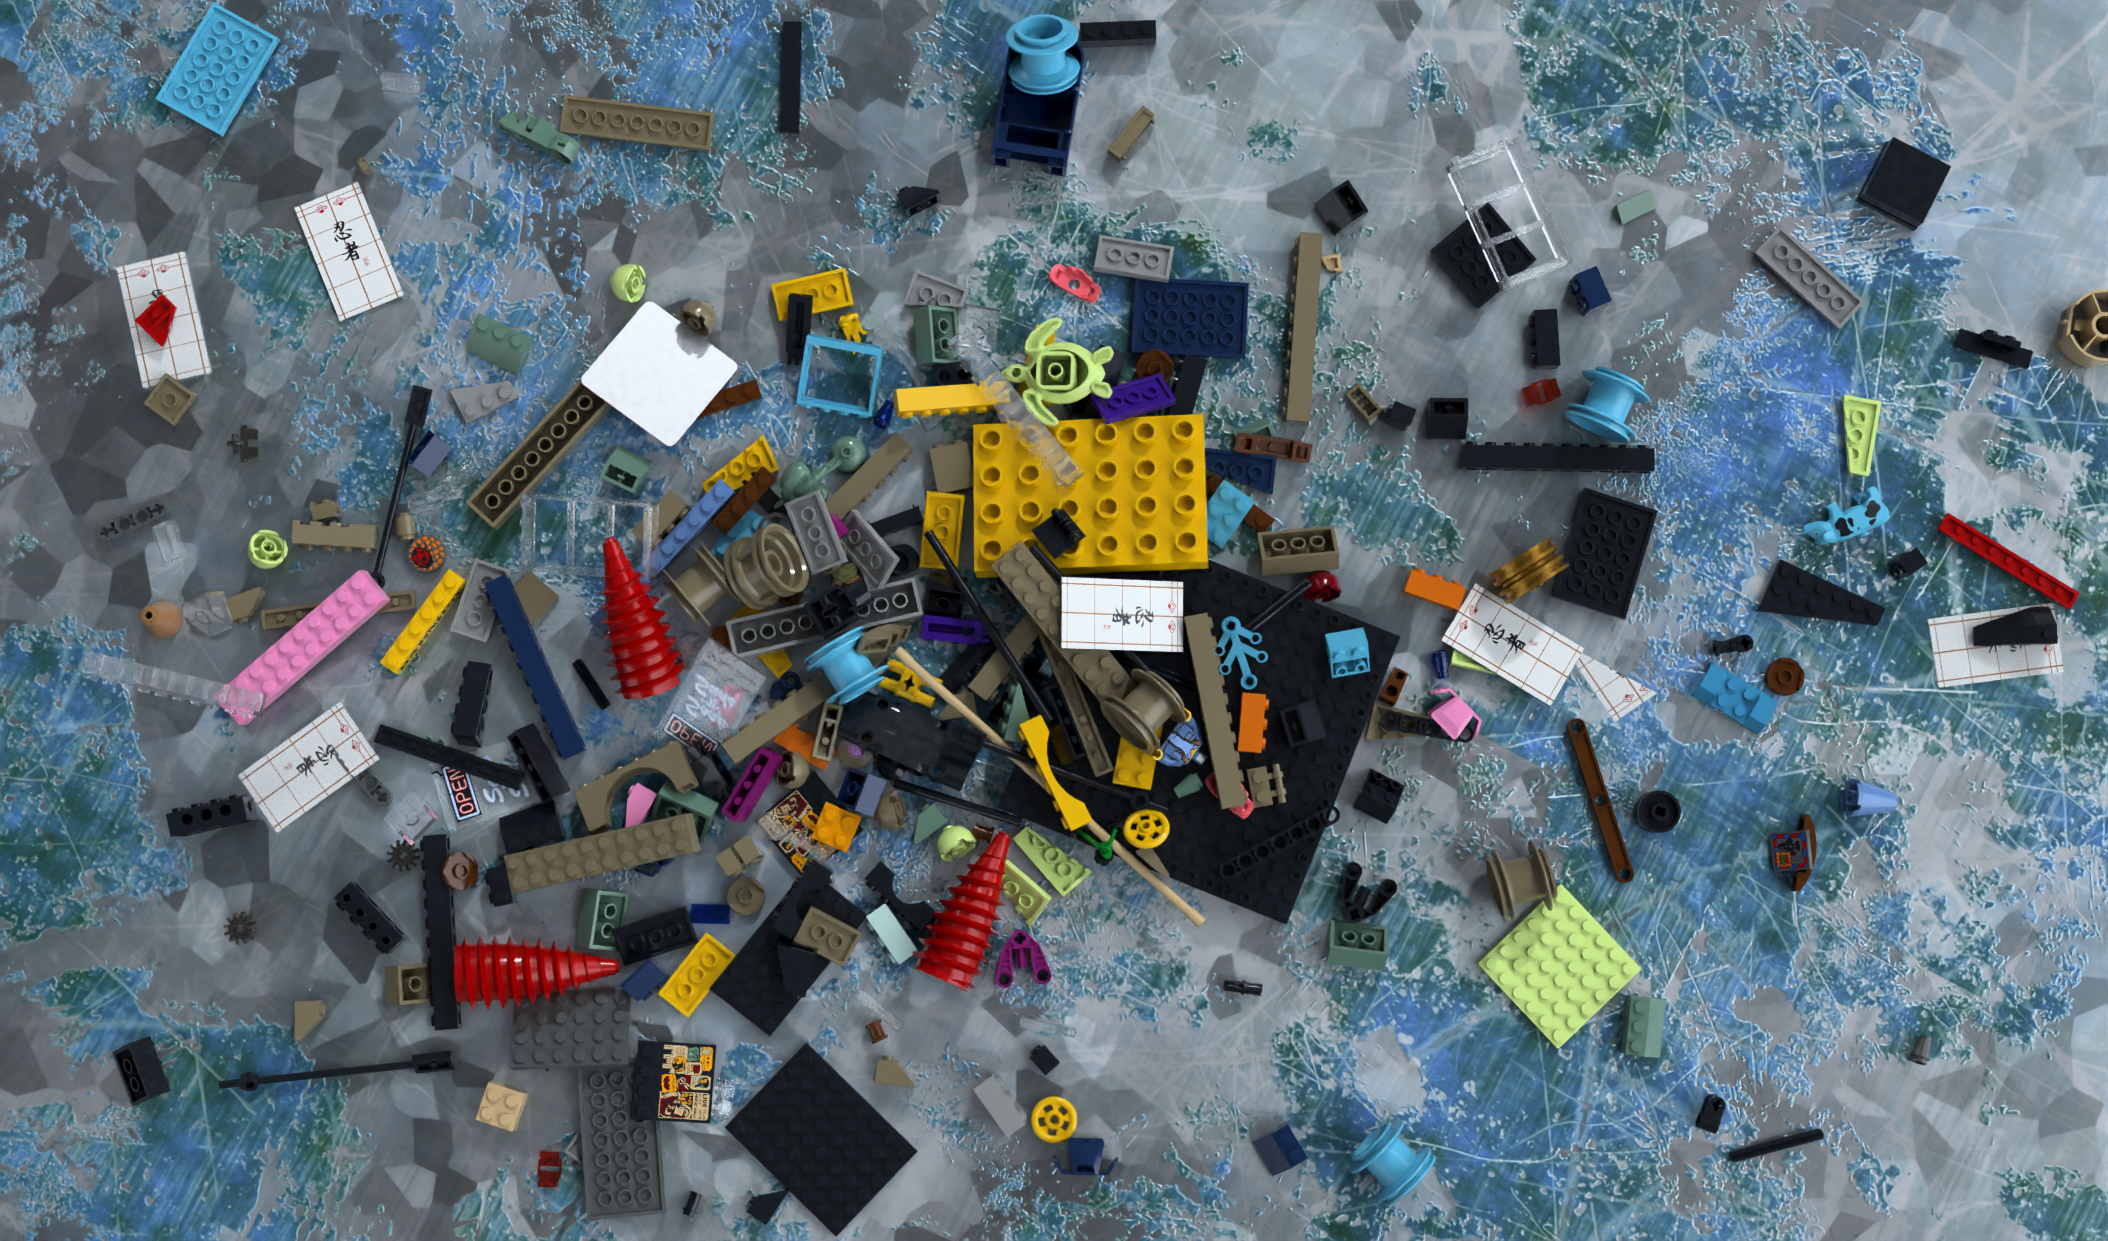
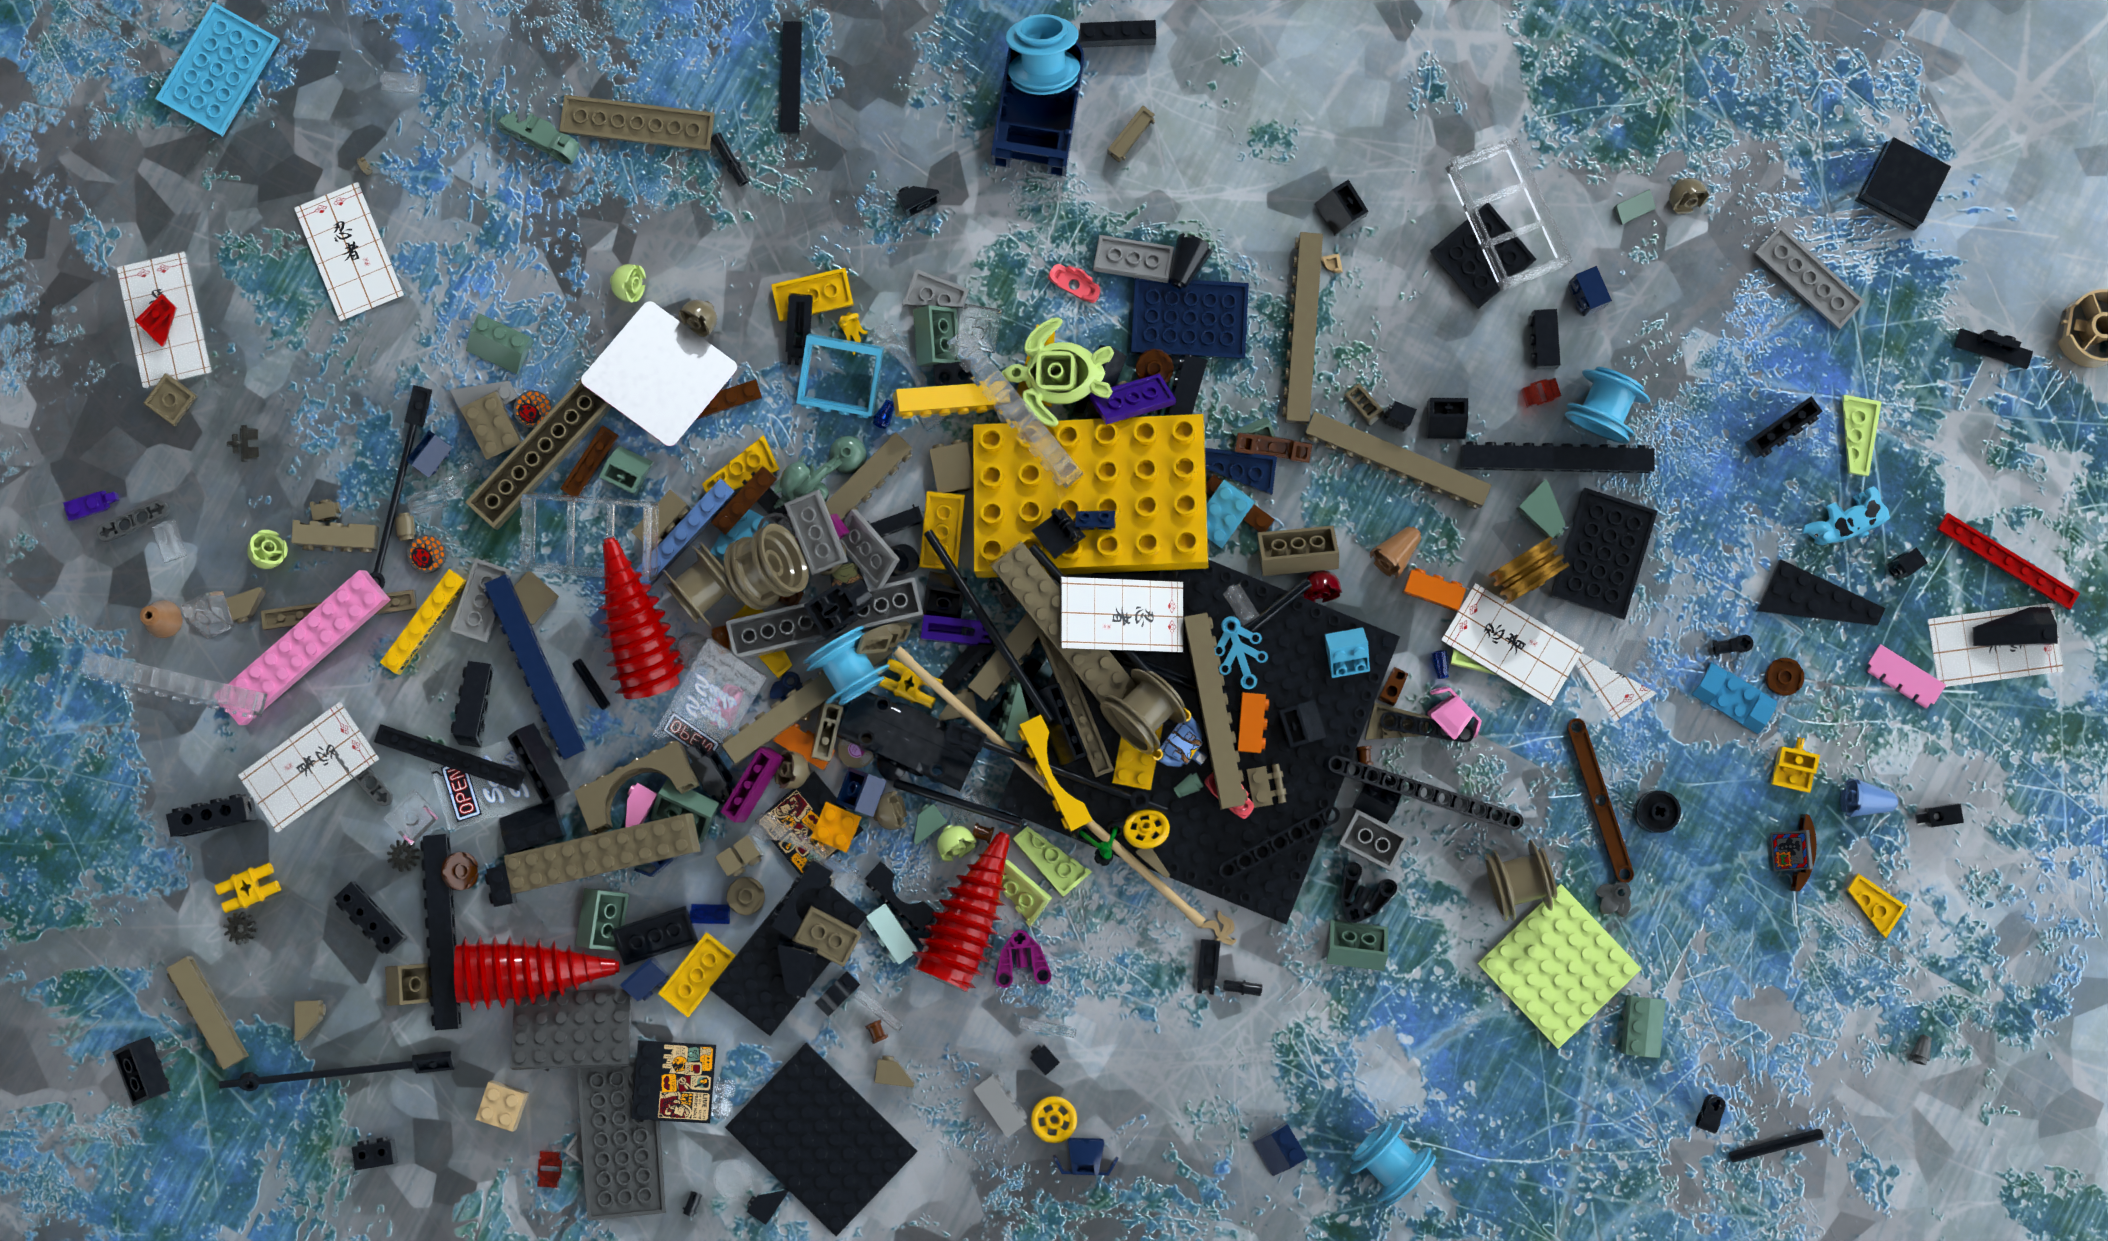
(89, 504): none -> dark purple hinge
(207, 1012): none -> dark tan brick
(240, 882): none -> yellow pin
(374, 1154): none -> black brick
(491, 424): none -> dark tan brick
(531, 408): none -> tile
(590, 462): none -> reddish brown plate
(719, 141): none -> black pin
(837, 993): none -> black brick
(1089, 519): none -> dark blue hinge
(1188, 259): none -> black cone
(1208, 964): none -> black hinge
(1228, 928): none -> tan piece
(1241, 604): none -> clear hinge
(1364, 755): none -> reddish brown bush
(1372, 840): none -> light grey brick
(1396, 551): none -> medium nougat cone
(1398, 460): none -> dark tan brick
(1432, 795): none -> black beam
(1543, 511): none -> sand green slope
(1612, 900): none -> dark grey plate
(1687, 194): none -> dark tan cylinder
(1783, 427): none -> black brick
(1795, 767): none -> yellow plate
(1877, 904): none -> yellow wing
(1900, 671): none -> bright pink windscreen
(1949, 815): none -> black torso

